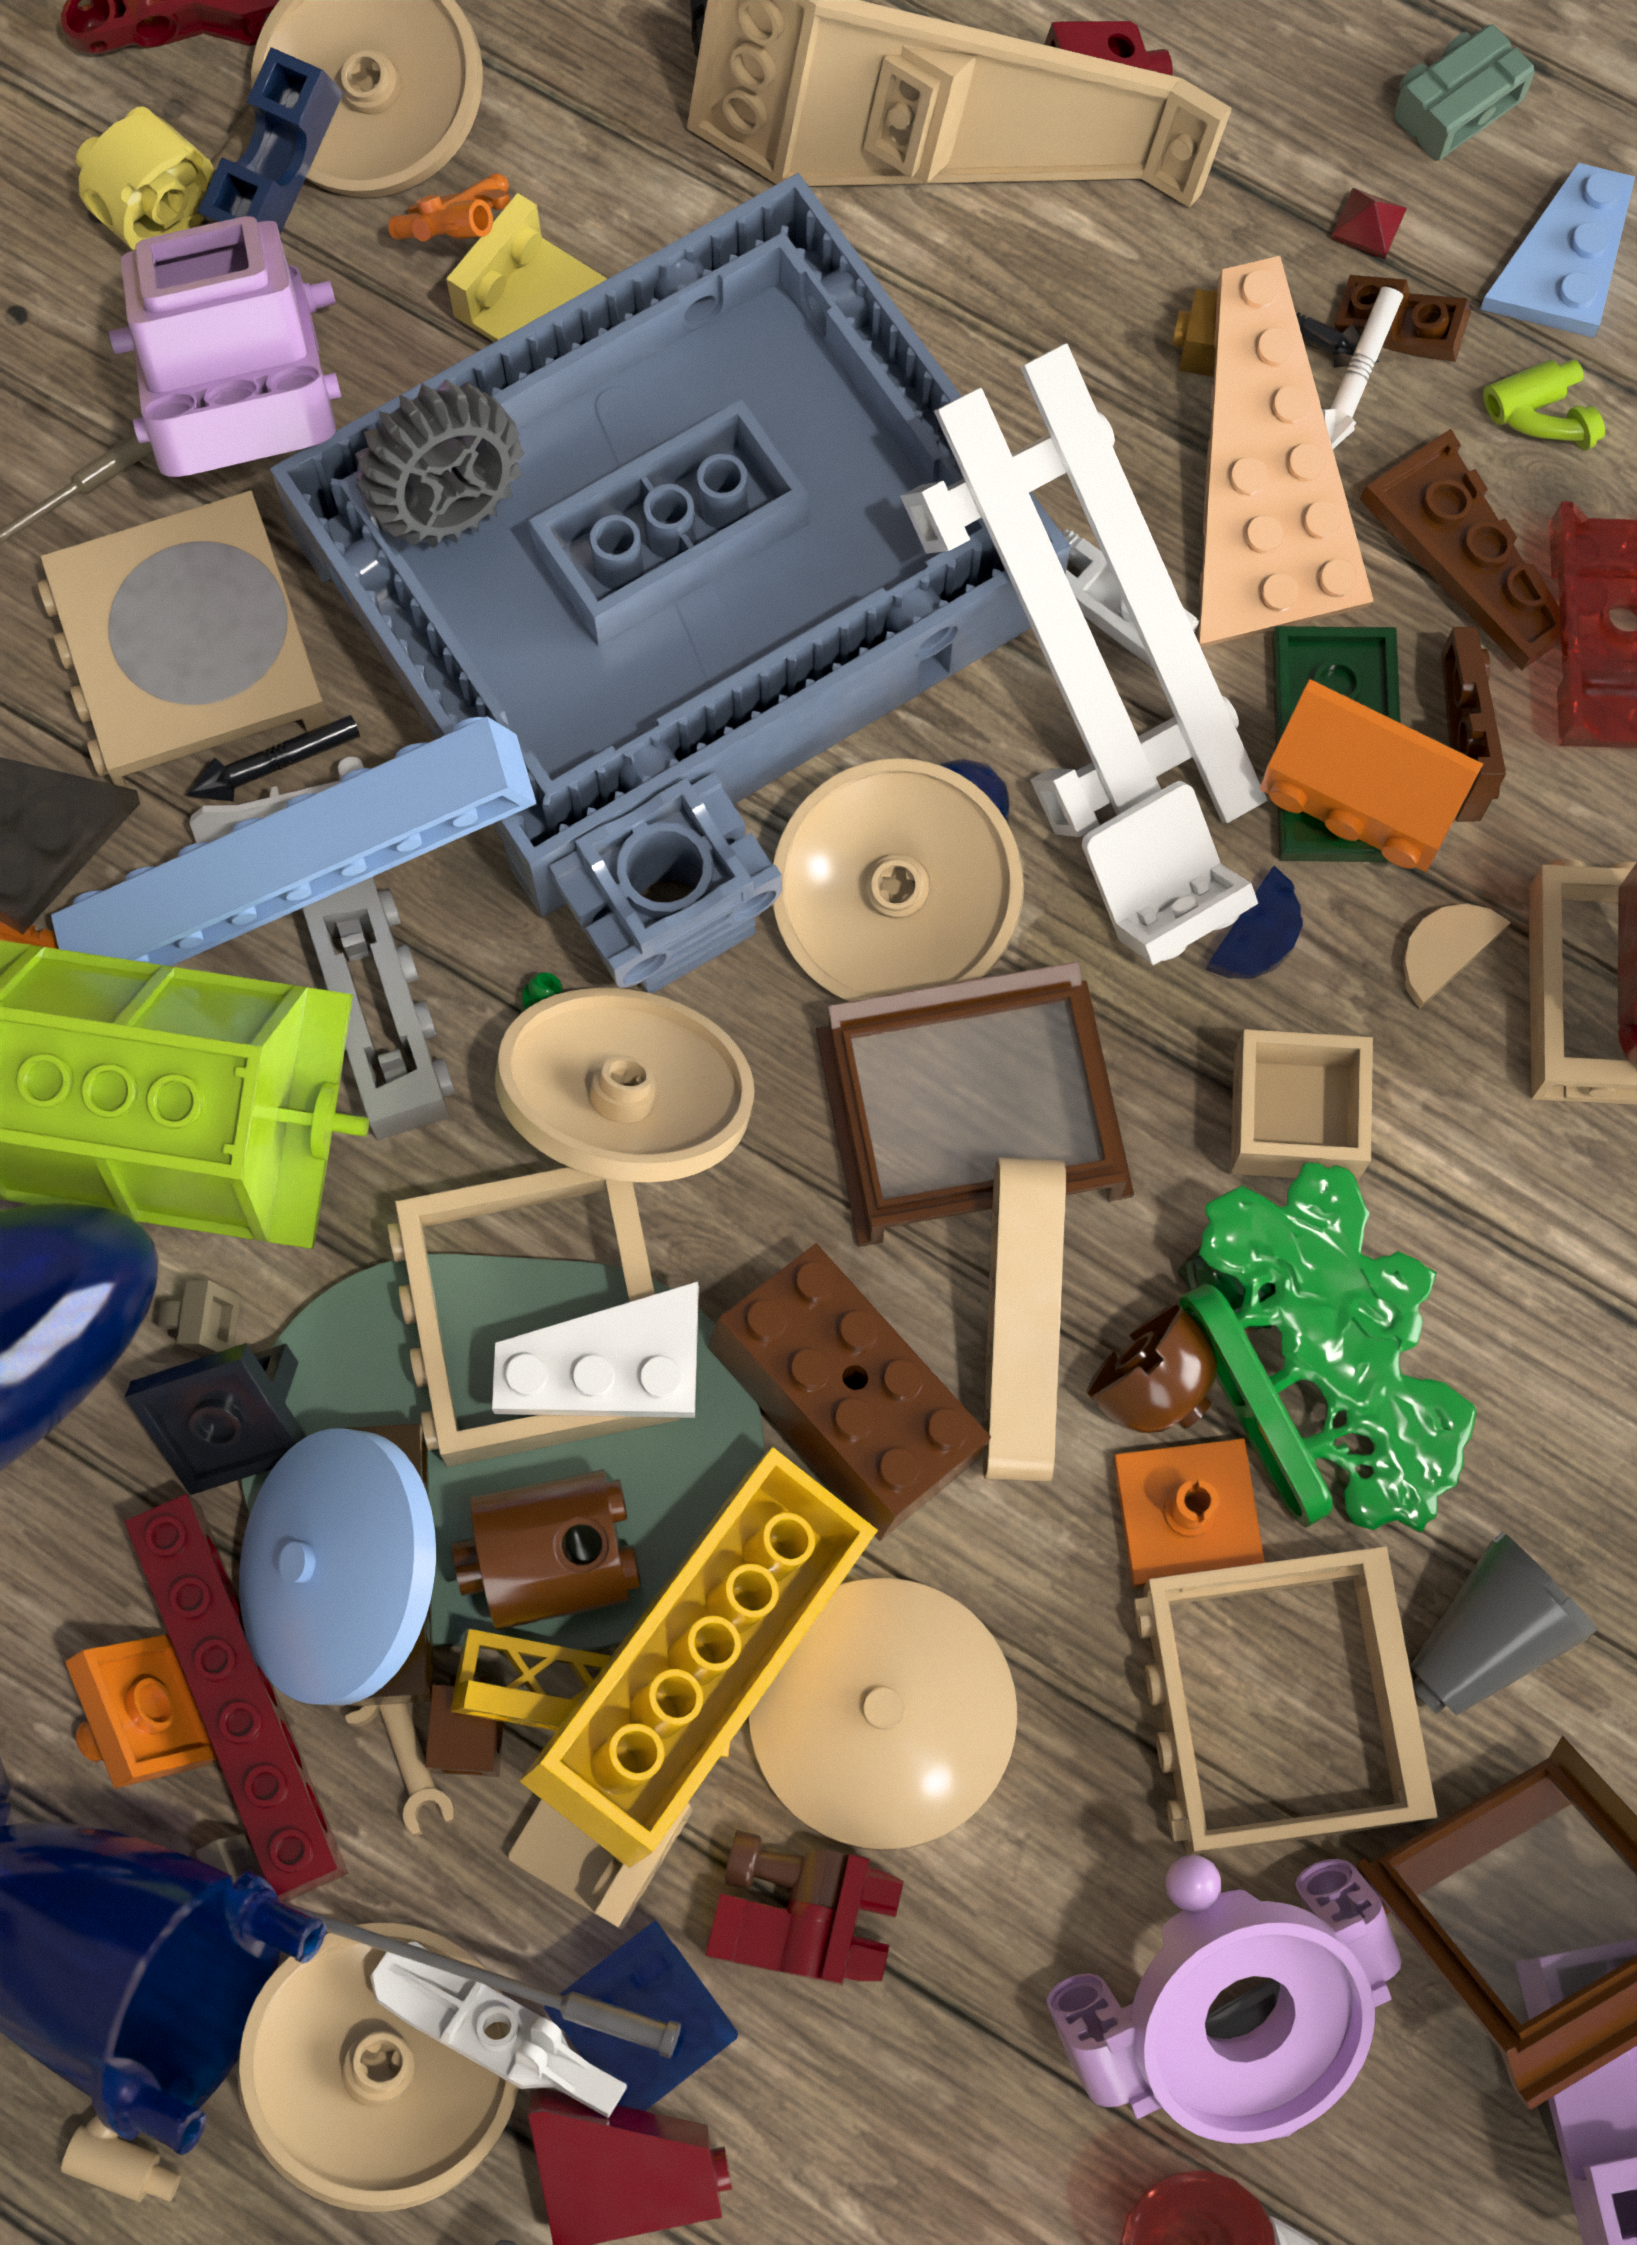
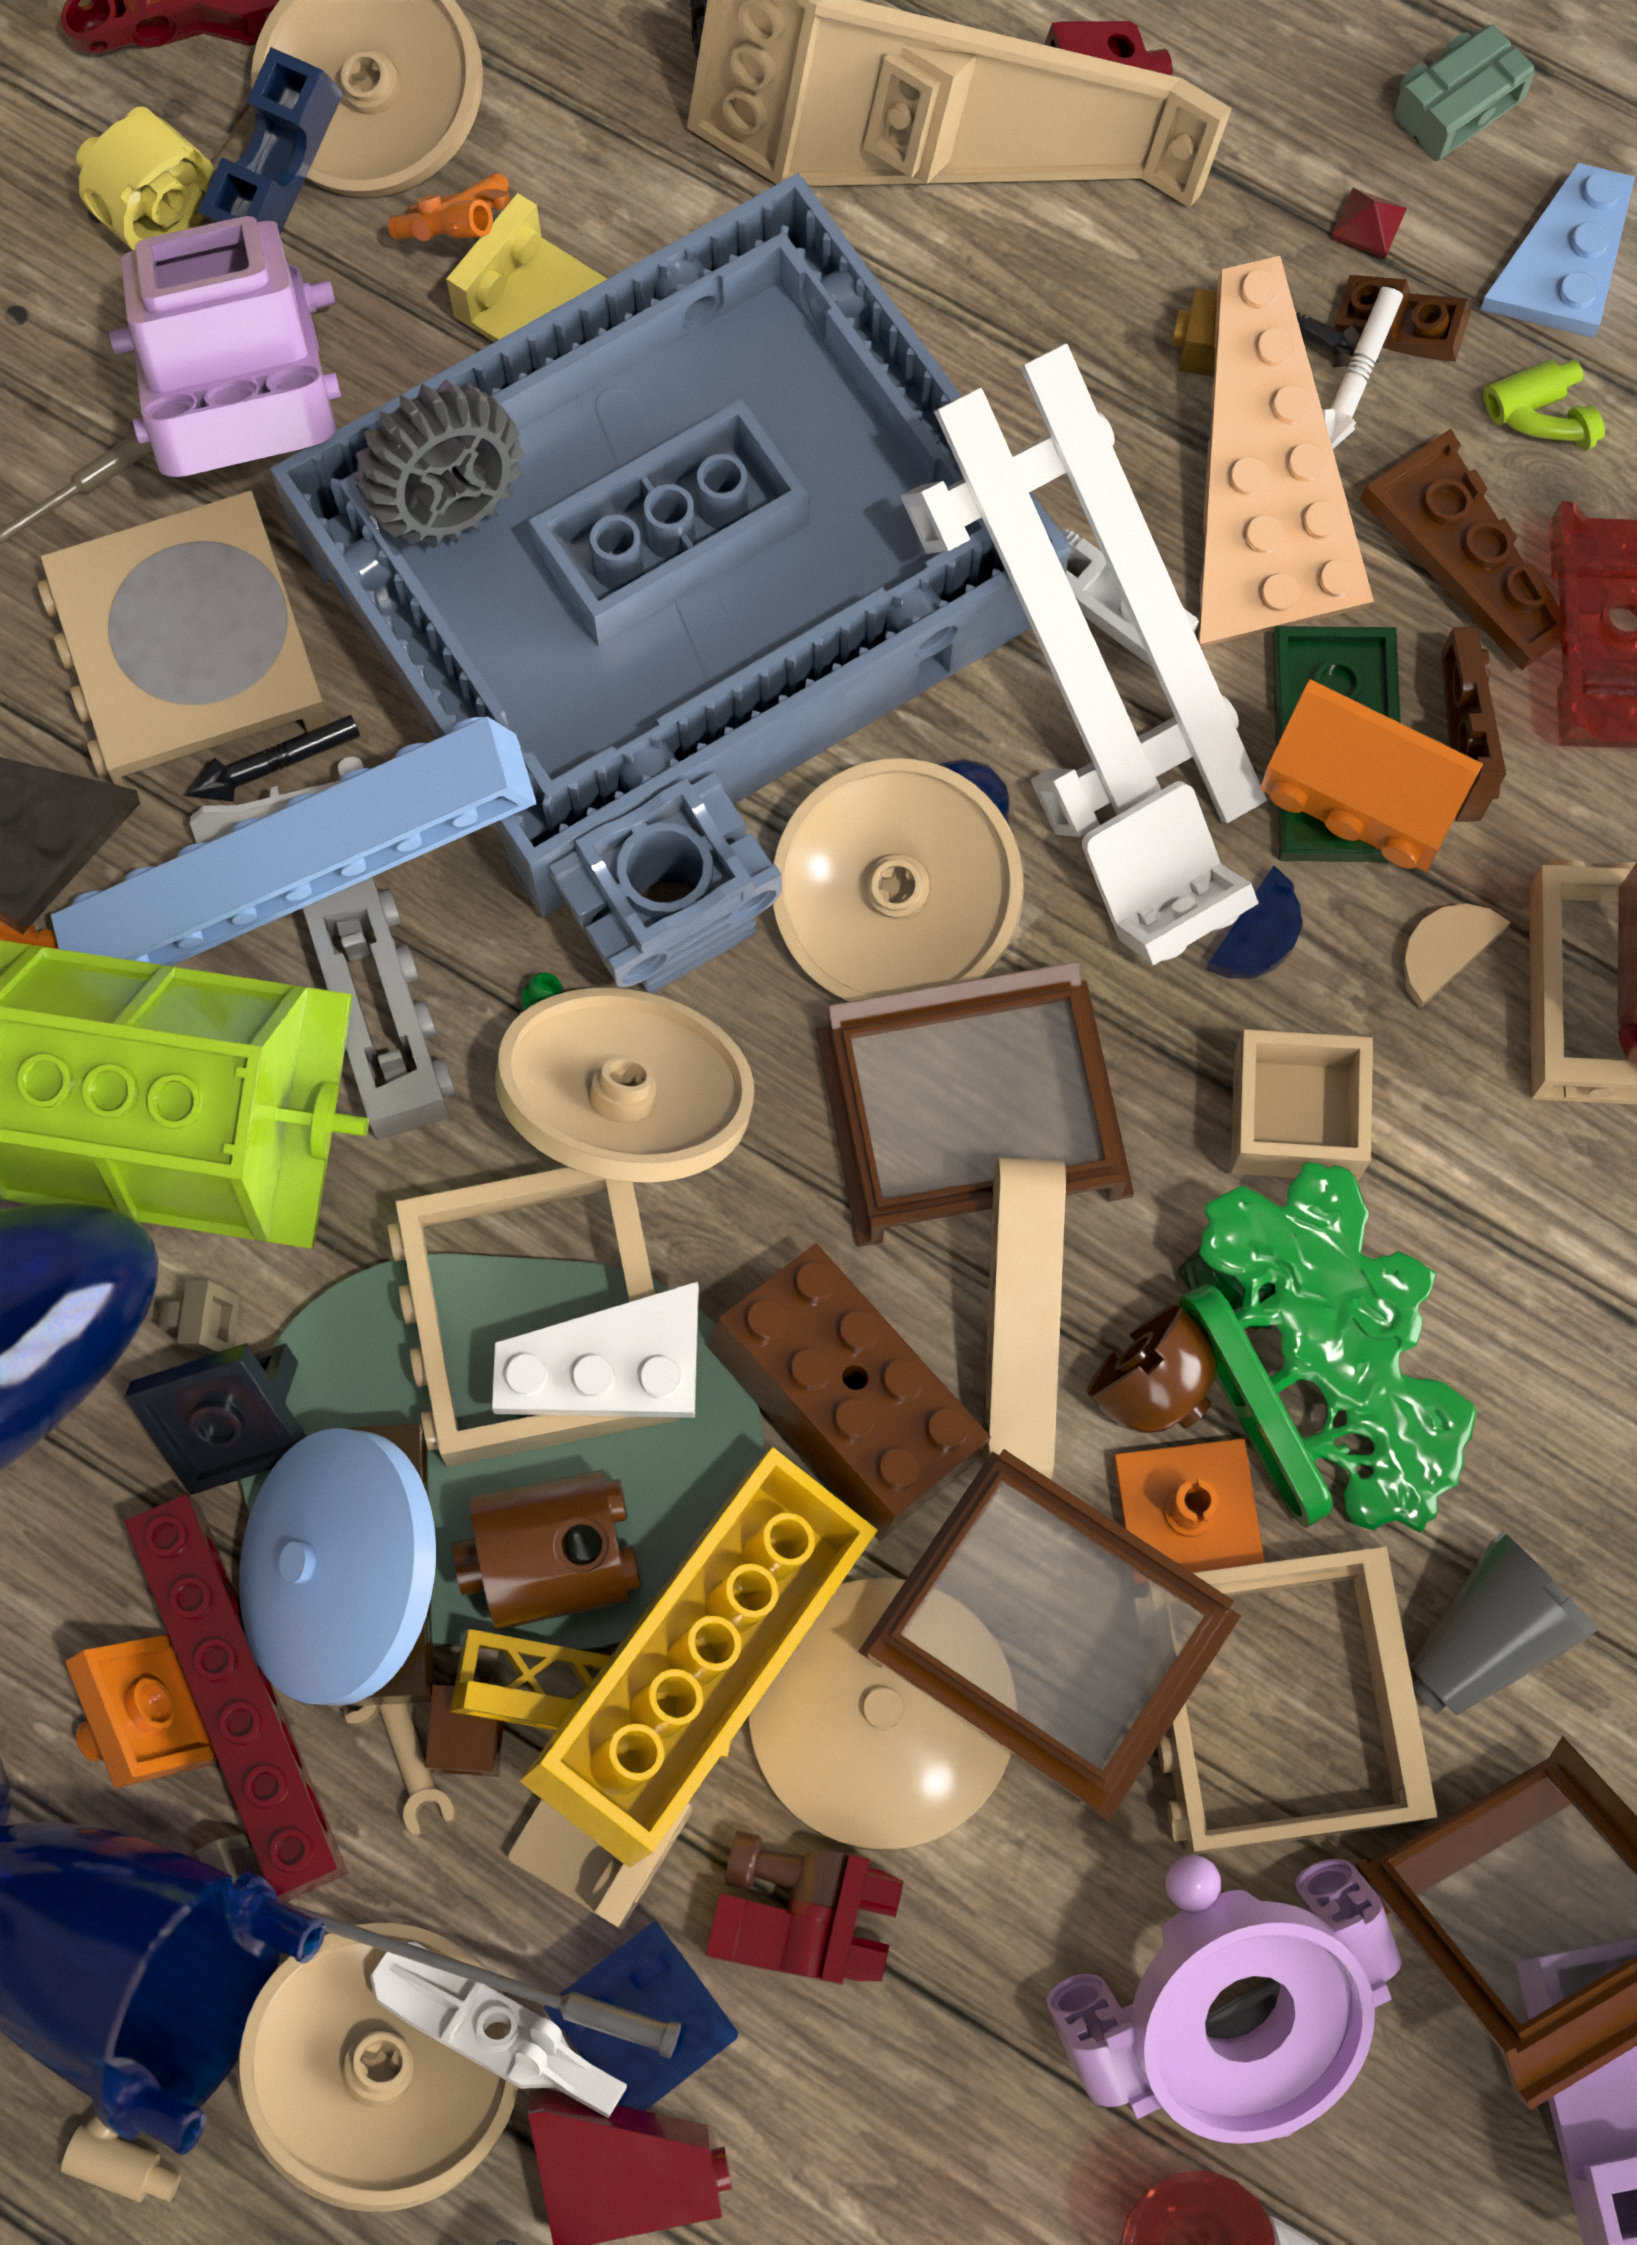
(1053, 1631): none -> piece

